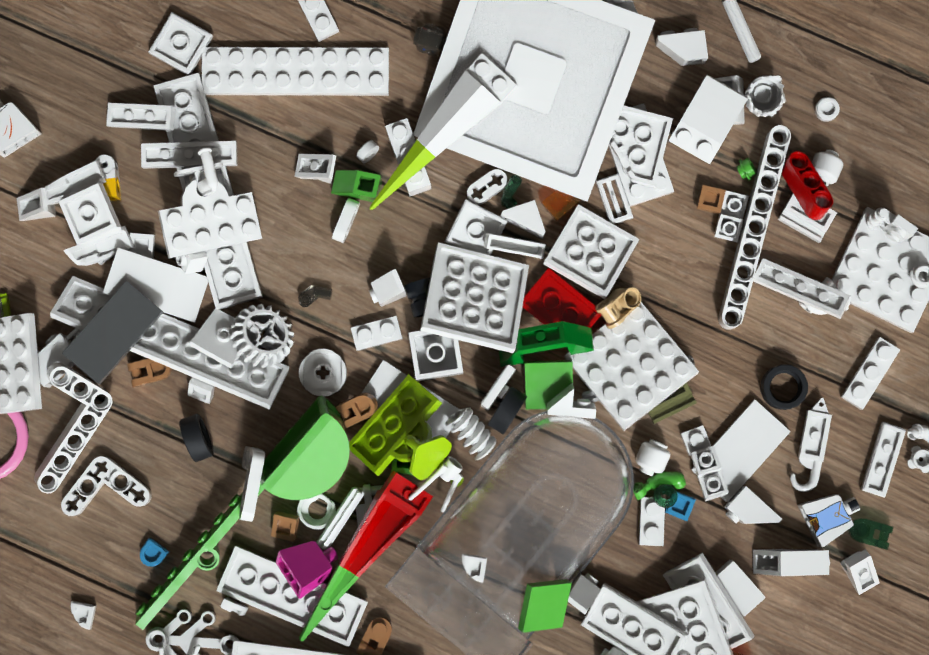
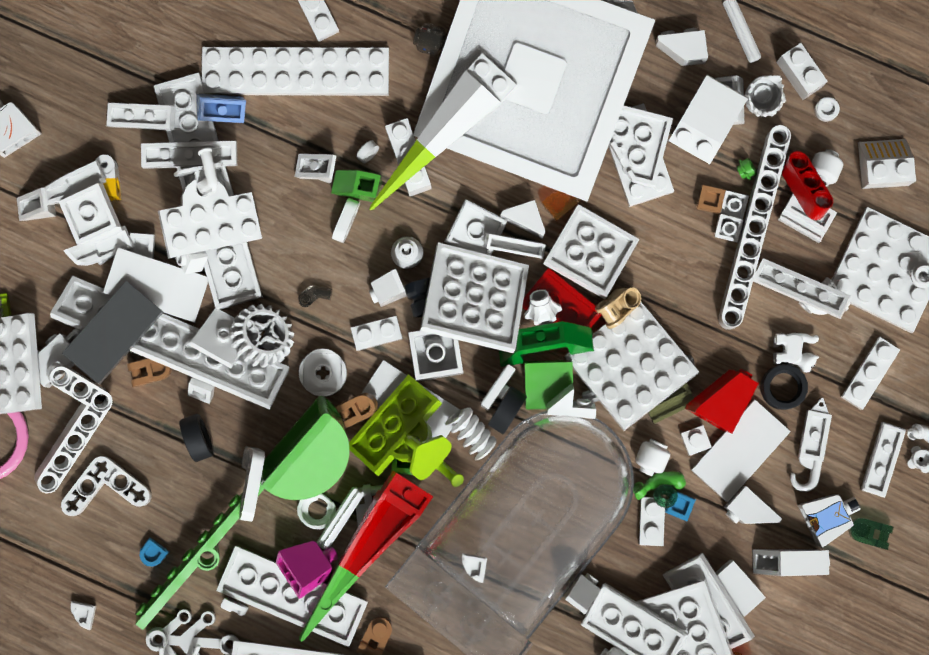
(180, 44): white plate -> none
(220, 108): none -> medium blue slope
(285, 526): medium nougat plate -> none
(406, 259): none -> white cone
(447, 471): white plant -> none
(490, 191): white beam -> none
(509, 191): clear green arm -> none
(542, 308): none -> white rock
(544, 605): bright green tile -> none
(607, 180): white tile -> none
(709, 473): white slope -> none
(724, 400): none -> red slope
(792, 350): none -> white animal
(801, 71): none -> white brick
(860, 571): white slope -> none
(886, 164): none -> white slope
(896, 227): white plate -> none

